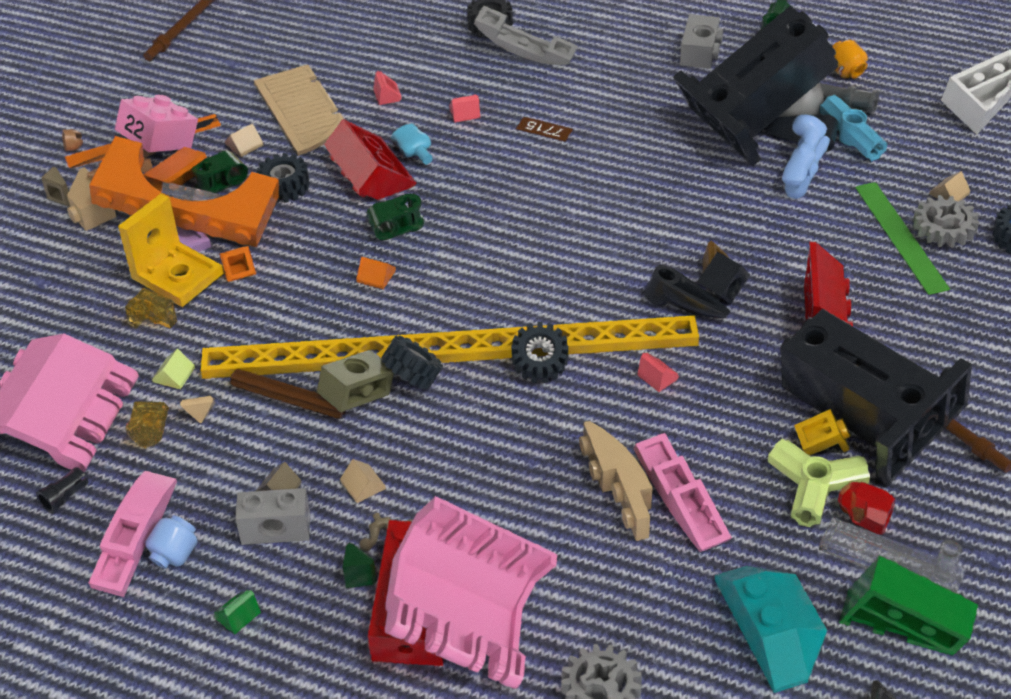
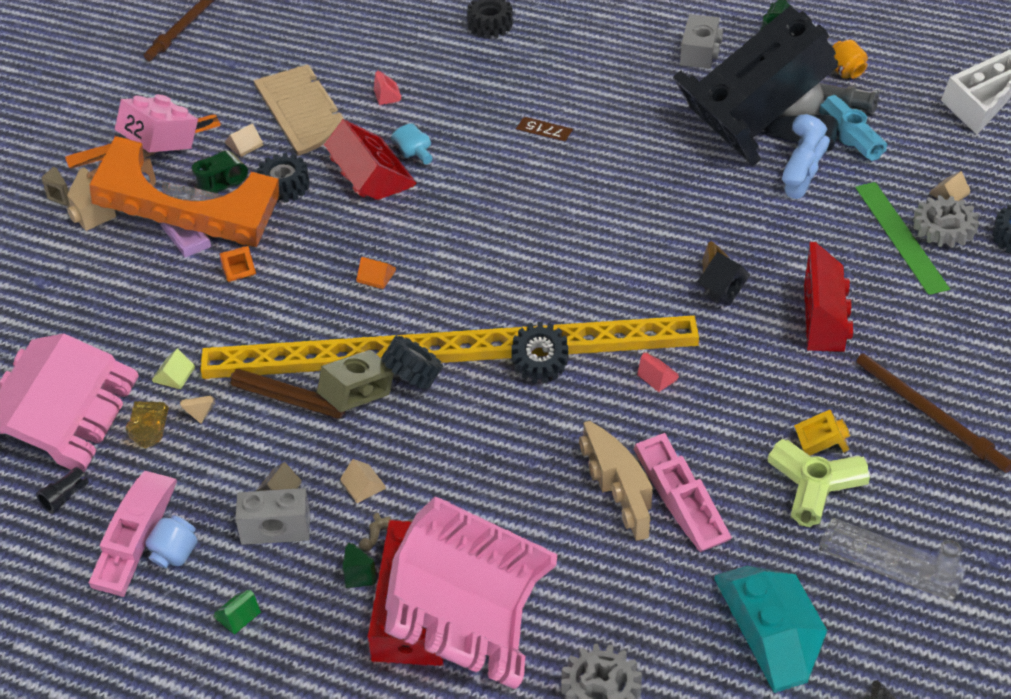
(71, 139): medium nougat hinge -> none
(151, 307): clear yellow bracket -> none
(162, 256): yellow bracket -> none
(175, 168): orange panel -> none
(394, 217): dark green piece -> none
(465, 108): coral slope -> none
(523, 44): light grey slope -> none
(676, 289): black piece -> none
(867, 506): red rock -> none
(872, 389): black brick -> none
(909, 606): green wedge -> none

